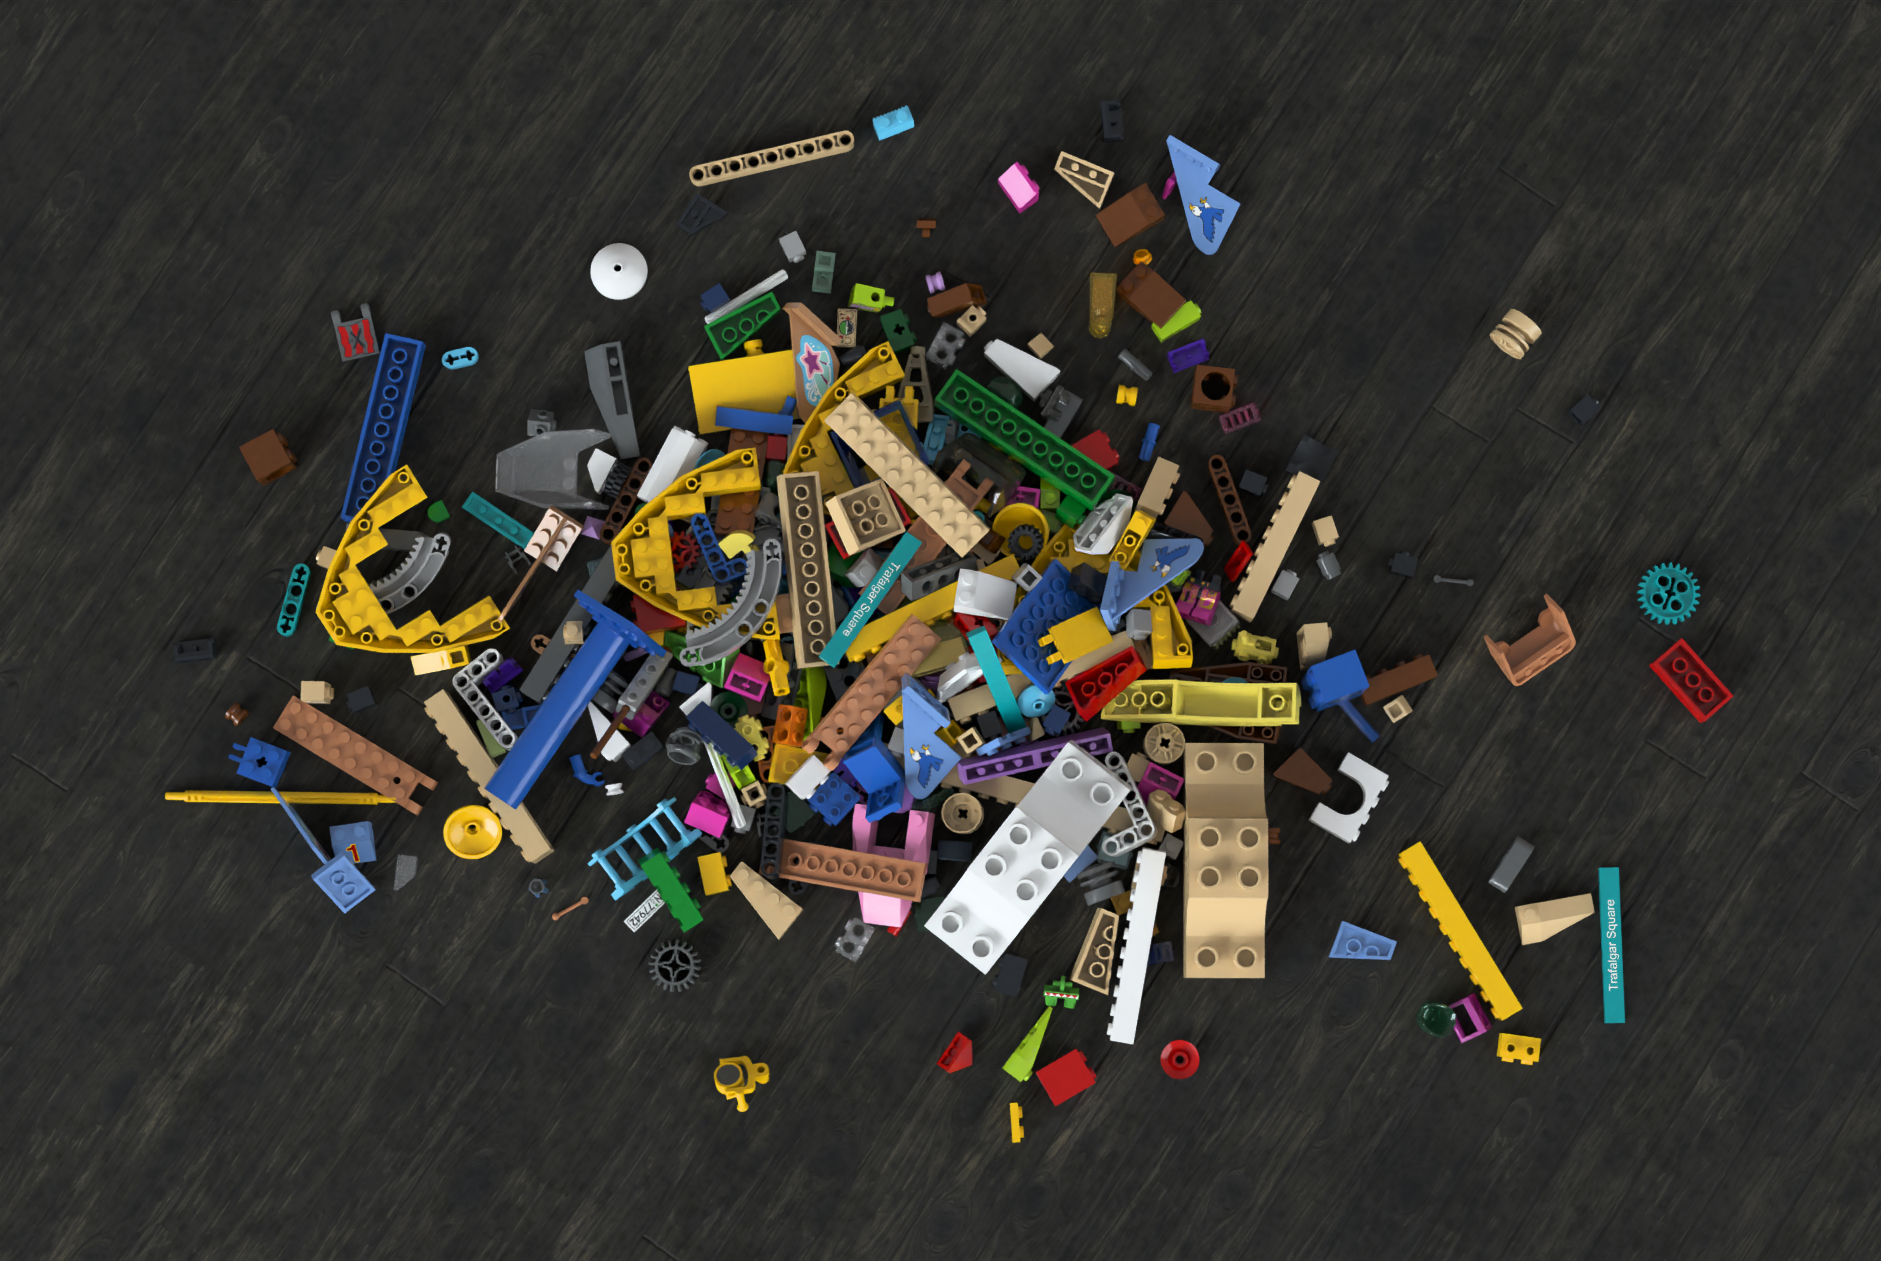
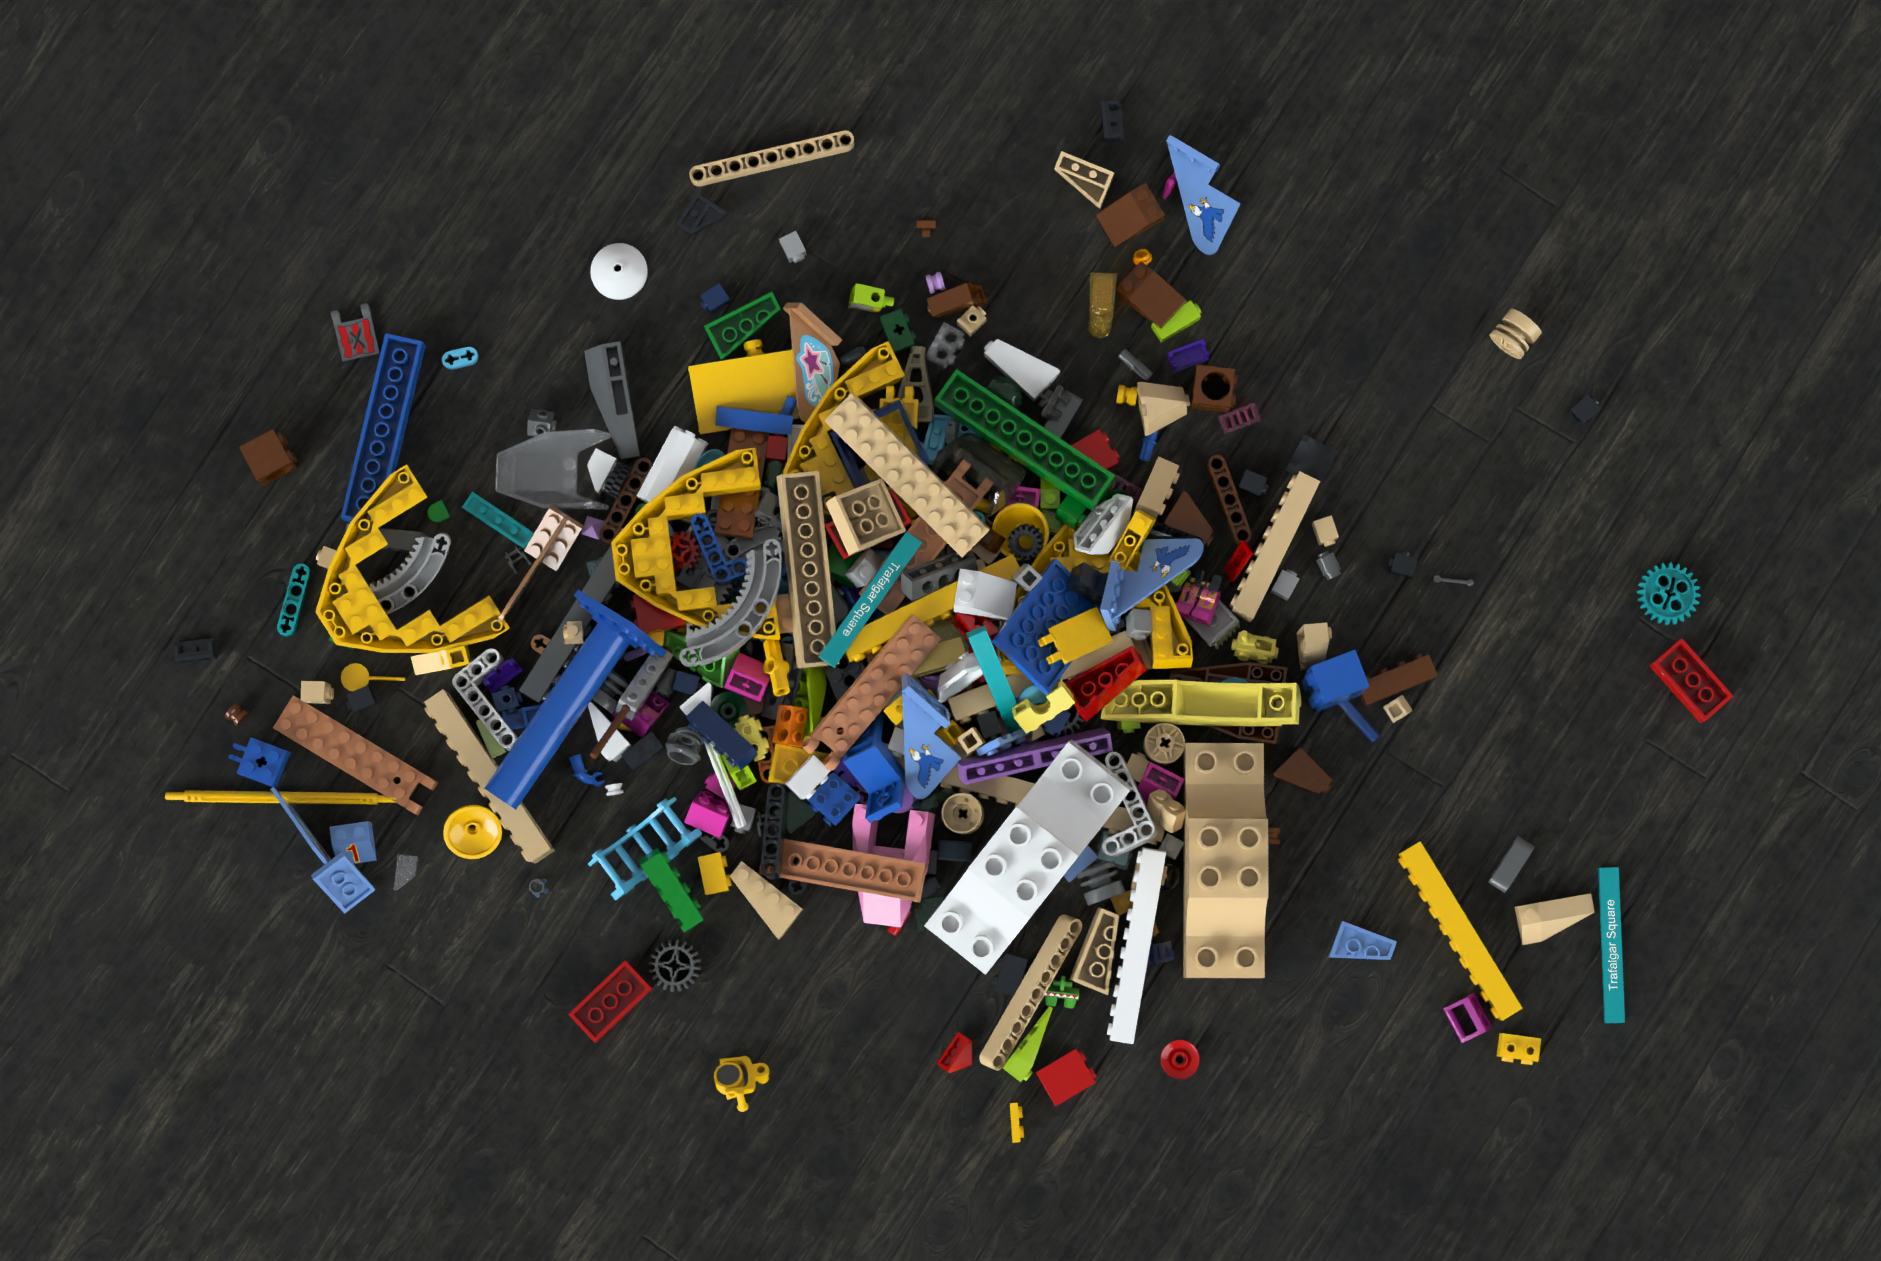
(357, 676): none -> yellow piece
(584, 900): nougat hinge -> none
(610, 1001): none -> red brick
(644, 911): white sticker -> none
(738, 541): light yellow brick -> none
(747, 795): tan brick -> none
(748, 296): white axle -> none
(823, 272): sand green slope -> none
(847, 327): tile -> none
(859, 941): clear brick -> none
(893, 123): medium azure brick -> none
(1019, 187): slope -> none
(1030, 992): none -> tan beam
(1032, 716): none -> light yellow arch
(1040, 346): tan slope -> none
(1160, 405): none -> tan slope
(1371, 782): white arch -> none
(1436, 1019): clear green hair -> none
(1537, 648): nougat windscreen -> none

